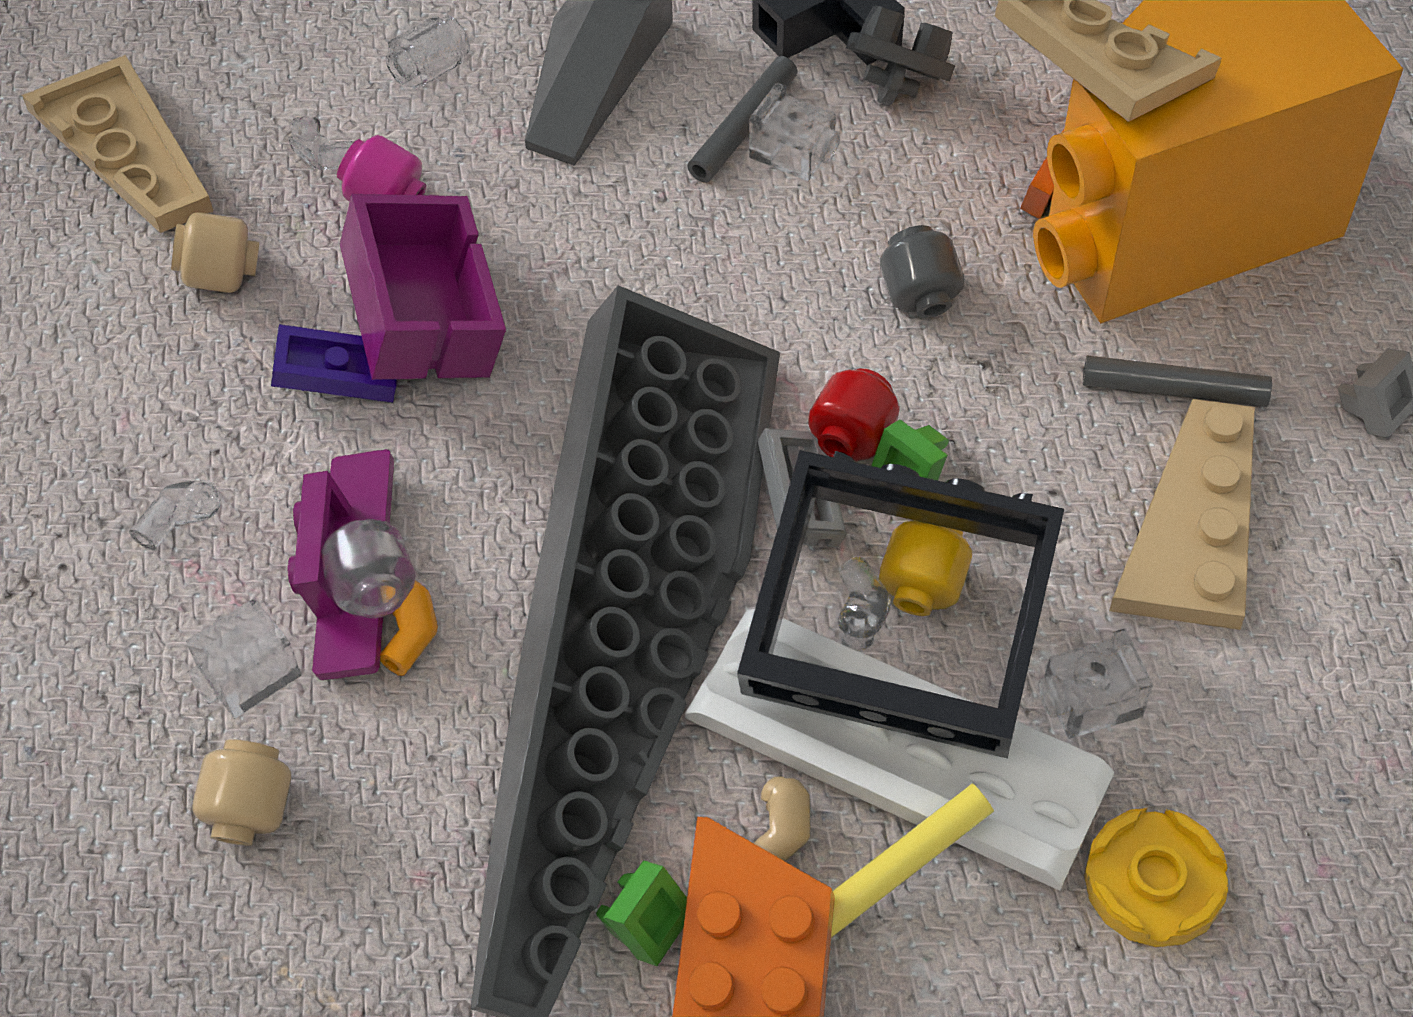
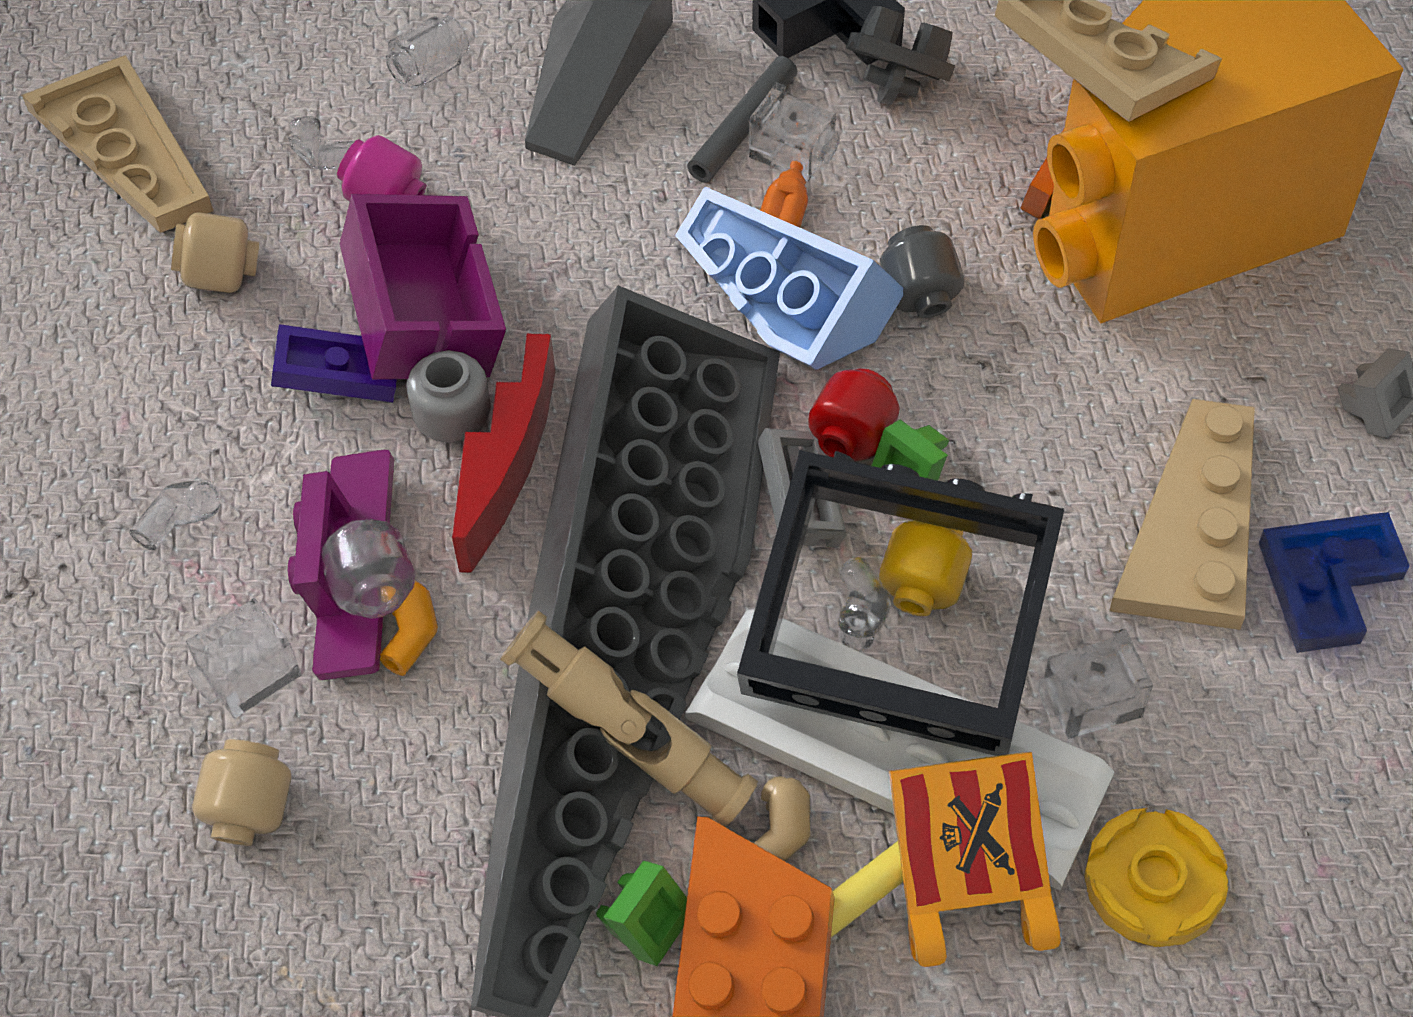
(448, 396): none -> light grey head
(501, 460): none -> red slope
(596, 695): none -> tan piece
(787, 196): none -> orange piece
(791, 284): none -> light blue wedge
(971, 841): none -> flag
(1177, 381): dark grey piece -> none
(1319, 564): none -> clear blue plate

